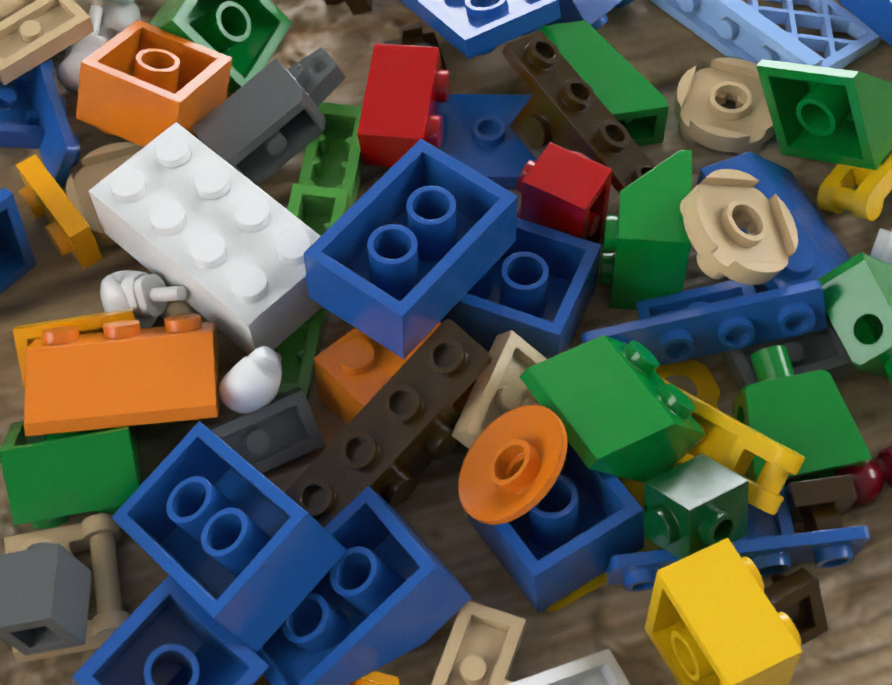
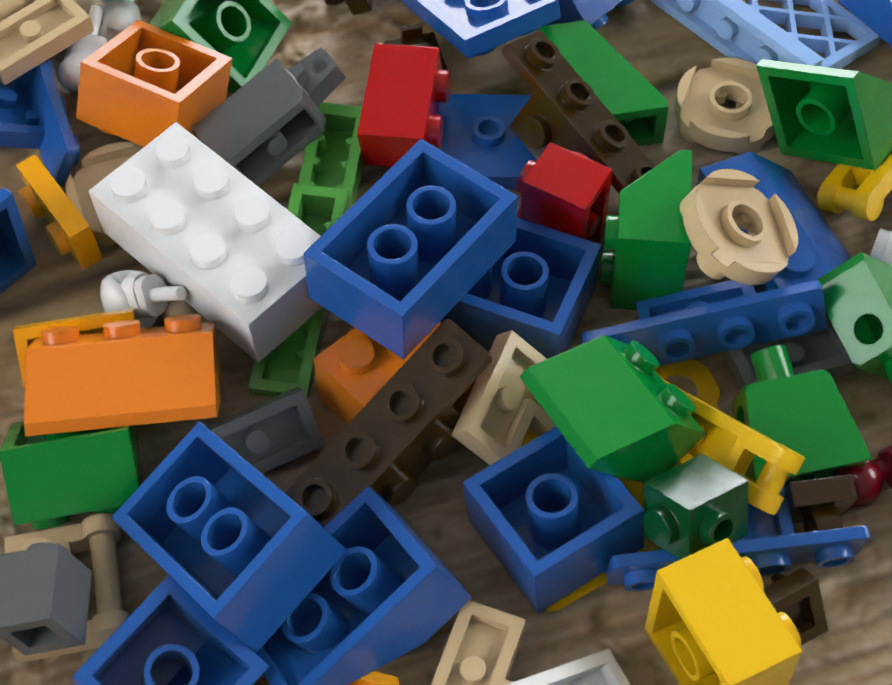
(252, 381): white piece -> none
(512, 464): orange dish -> none

